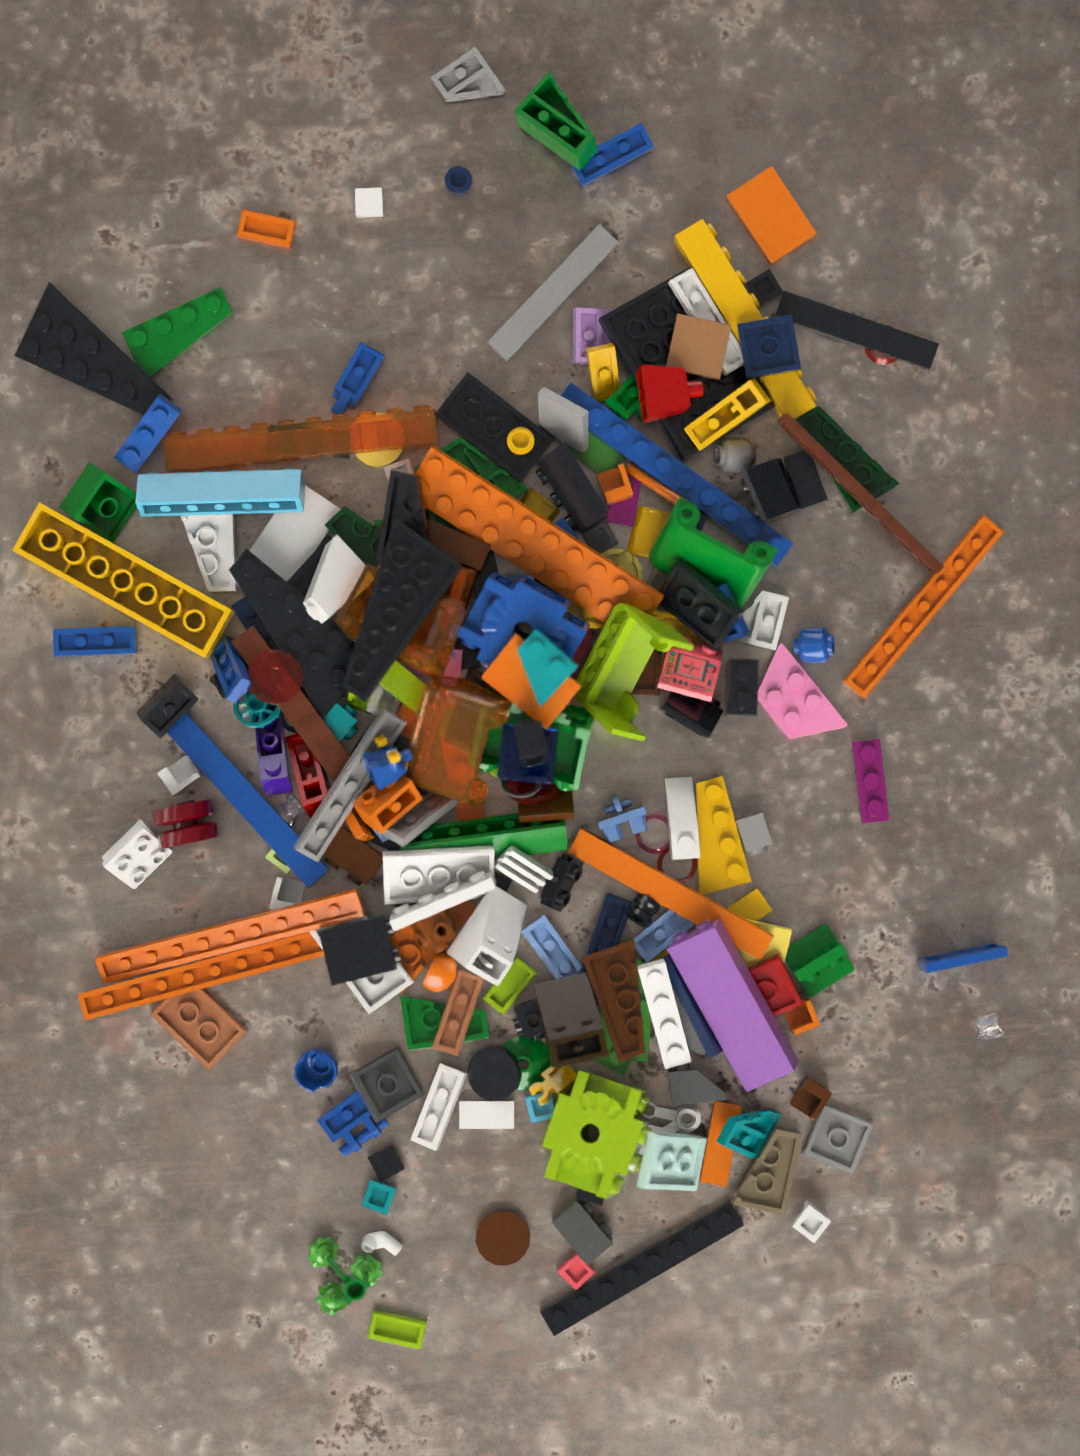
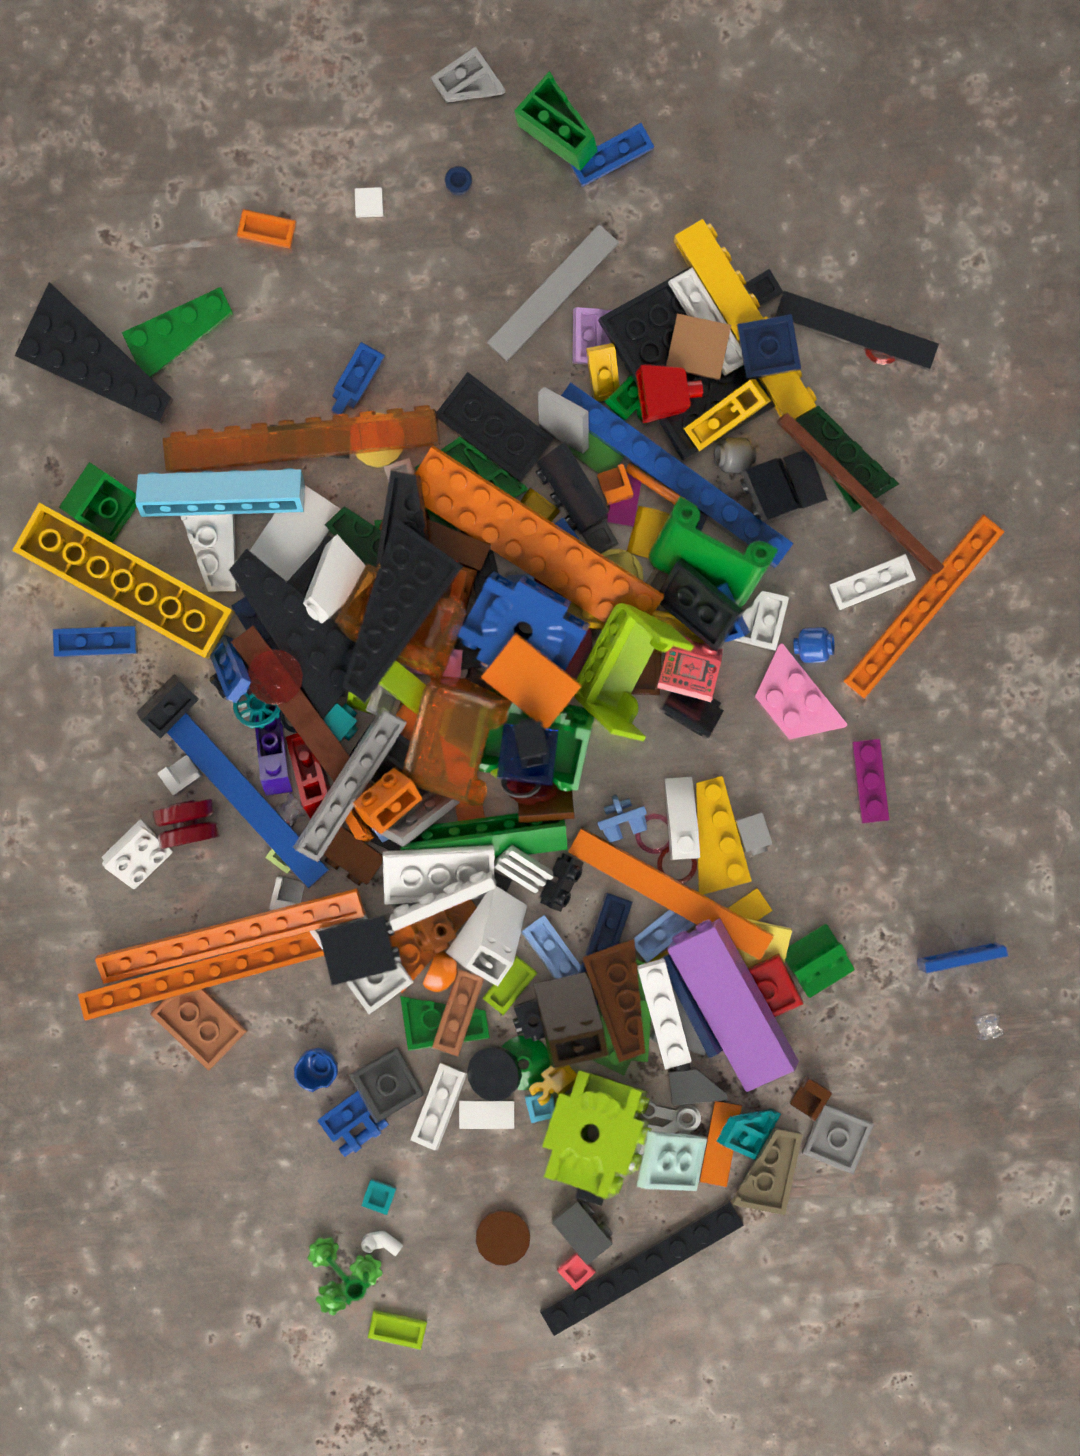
(148, 433): blue plate -> none
(385, 764): blue piece -> none
(386, 1163): black tile -> none
(520, 440): yellow plate -> none
(544, 665): teal wing -> none
(643, 910): black wheel -> none
(741, 687): black brick -> none
(771, 215): orange tile -> none
(802, 1017): orange panel -> none
(811, 1222): white panel -> none
(872, 582): none -> white plate

